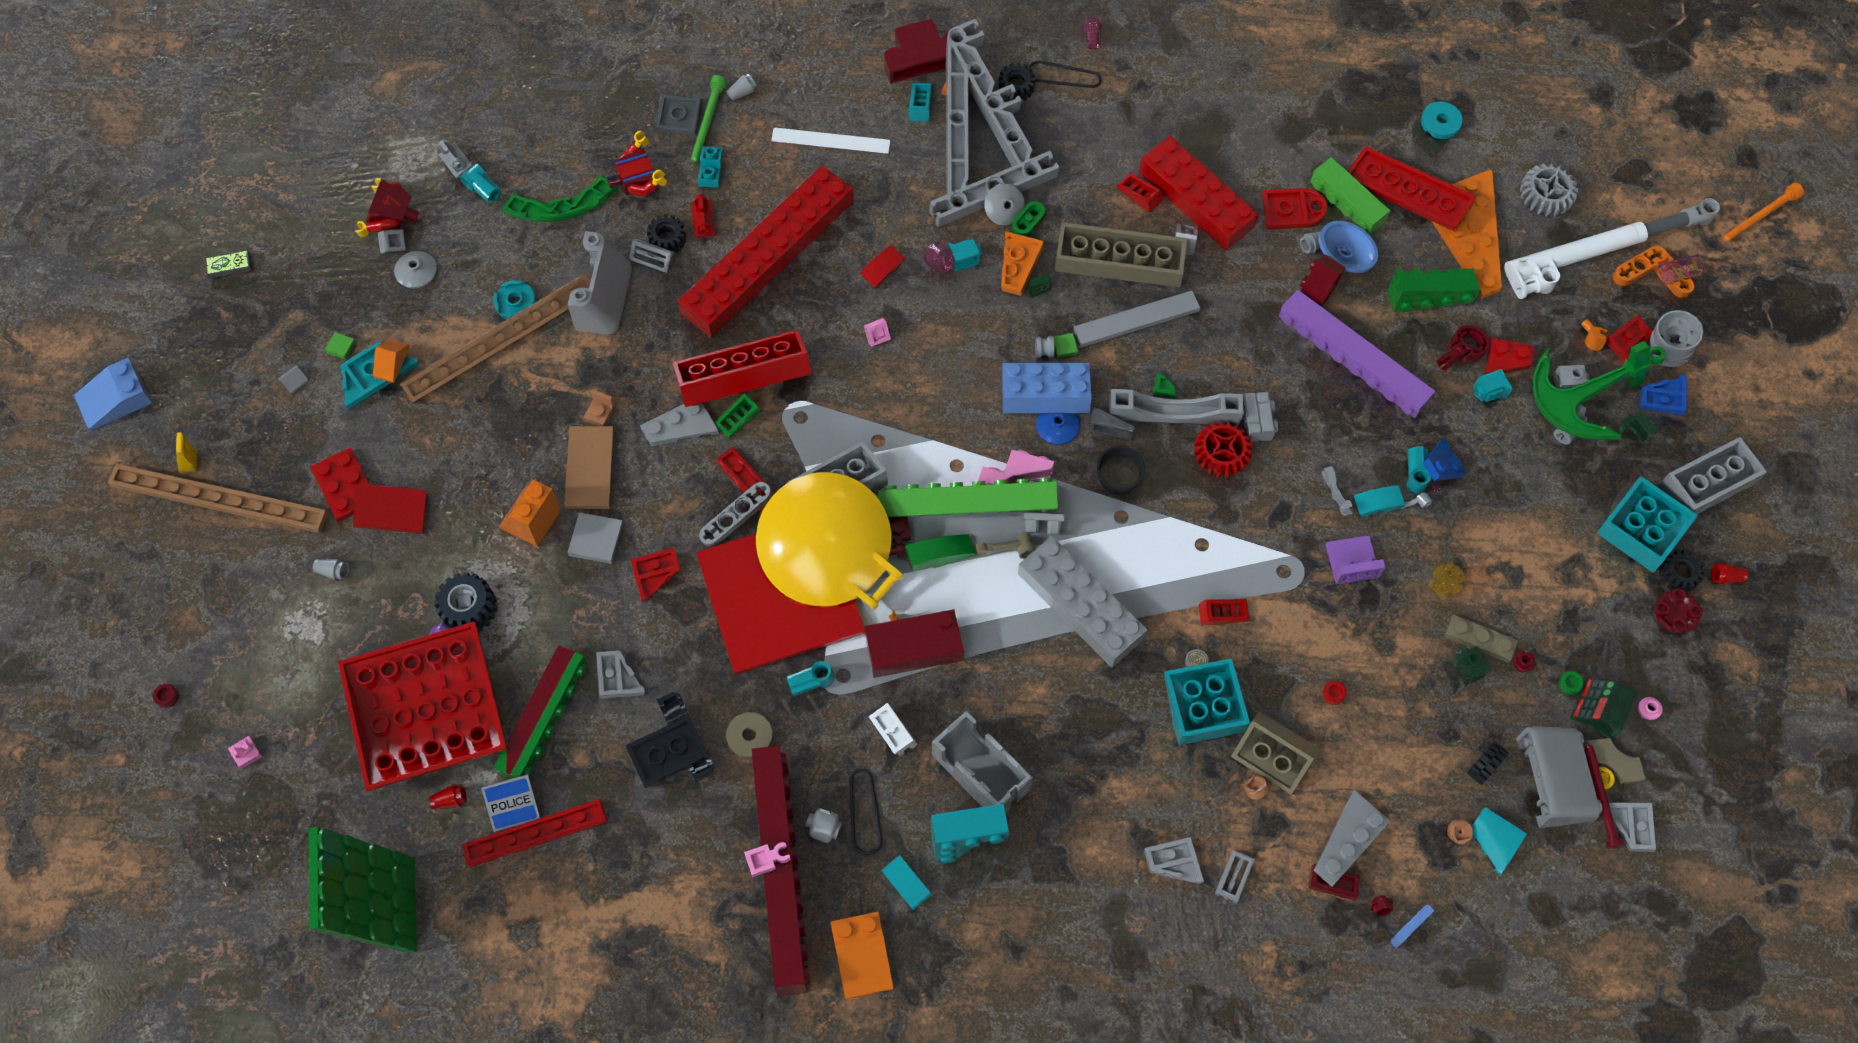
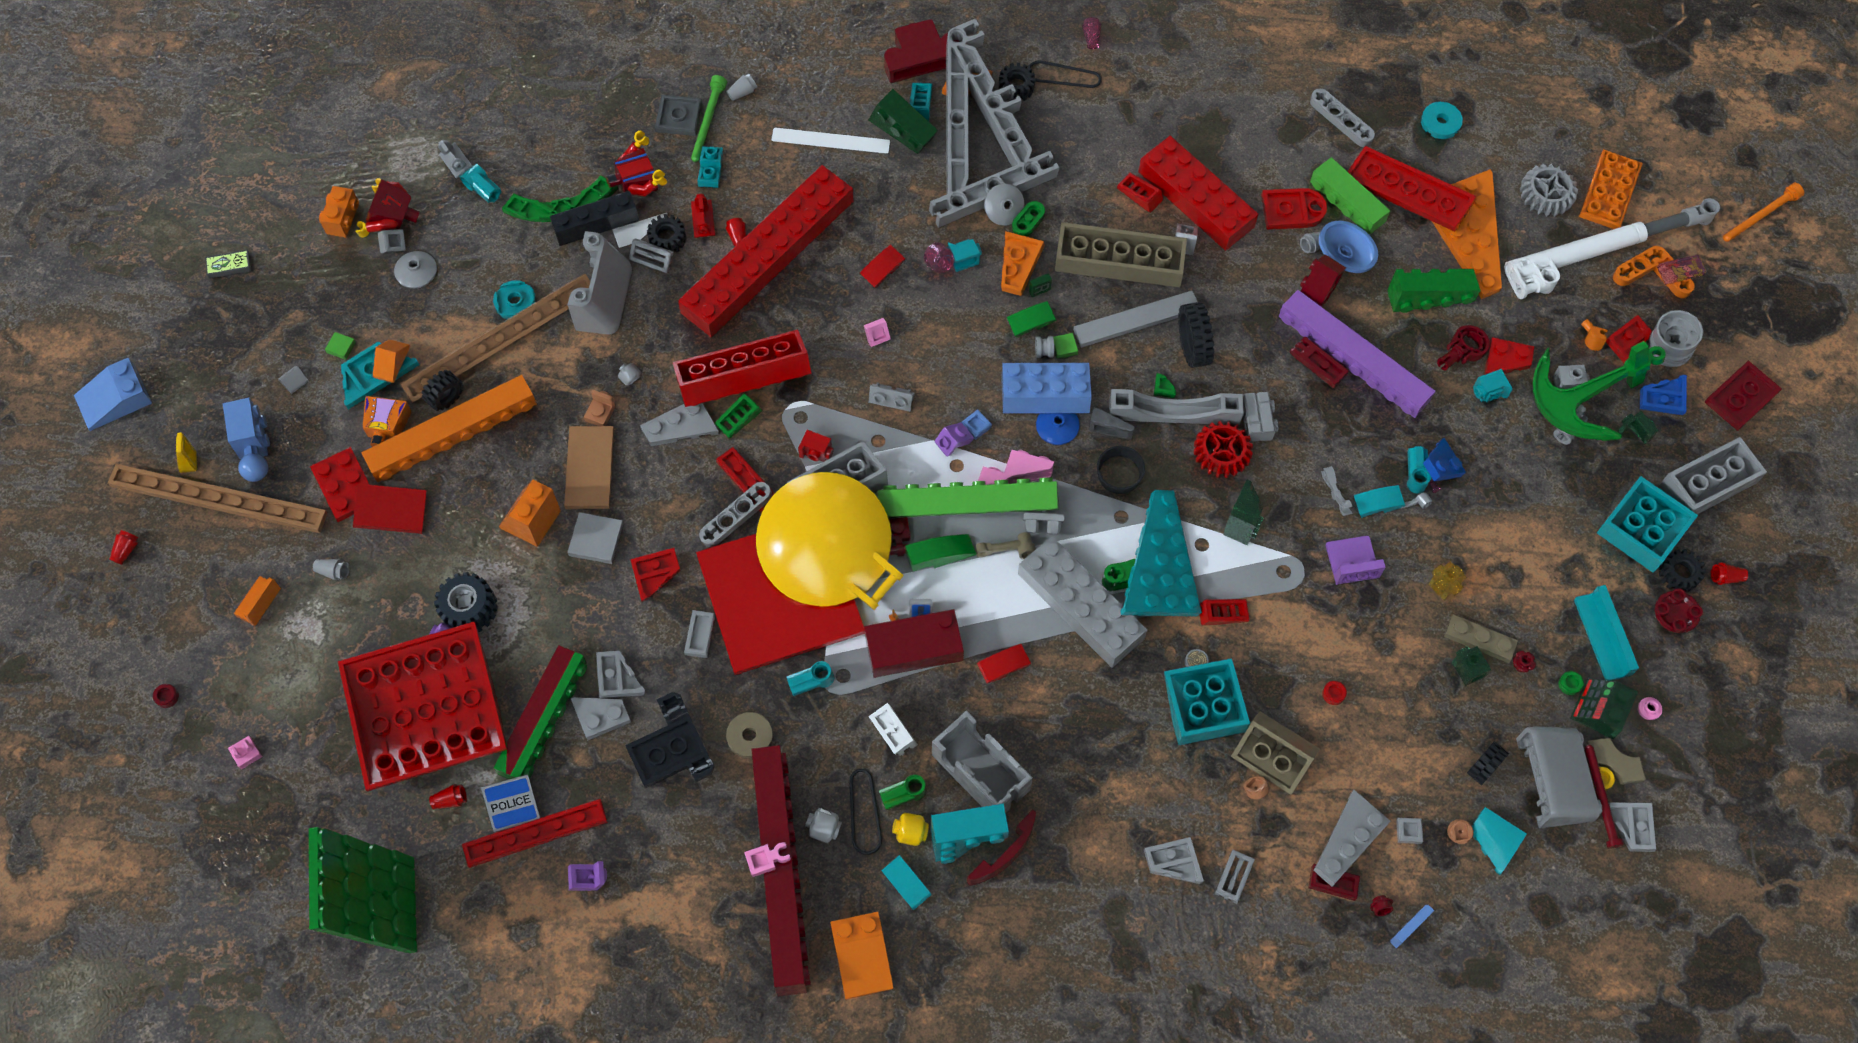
(123, 546): none -> red cone
(247, 437): none -> medium blue brick
(257, 600): none -> orange panel
(339, 211): none -> orange brick
(384, 418): none -> orange torso
(442, 390): none -> black tyre
(449, 428): none -> orange brick
(586, 876): none -> medium lavender bracket
(594, 217): none -> black brick
(600, 715): none -> light grey wing
(625, 234): none -> white sticker
(629, 373): none -> light grey piece
(699, 634): none -> light grey tile
(736, 230): none -> red cone
(815, 447): none -> red brick
(886, 396): none -> light grey hinge
(900, 793): none -> green piece
(902, 122): none -> dark green wedge
(910, 829): none -> yellow head
(920, 607): none -> slope
(953, 437): none -> medium lavender bracket
(977, 424): none -> medium blue tile
(985, 872): none -> dark red slope
(1003, 663): none -> red slope
(1031, 318): none -> green slope
(1119, 575): none -> green piece
(1162, 572): none -> teal wing
(1196, 334): none -> black tyre
(1245, 516): none -> clear green slope
(1319, 362): none -> dark red hinge
(1345, 115): none -> light grey beam
(1409, 830): none -> light grey tile
(1606, 634): none -> teal panel
(1610, 189): none -> orange tile
(1743, 395): none -> dark red plate

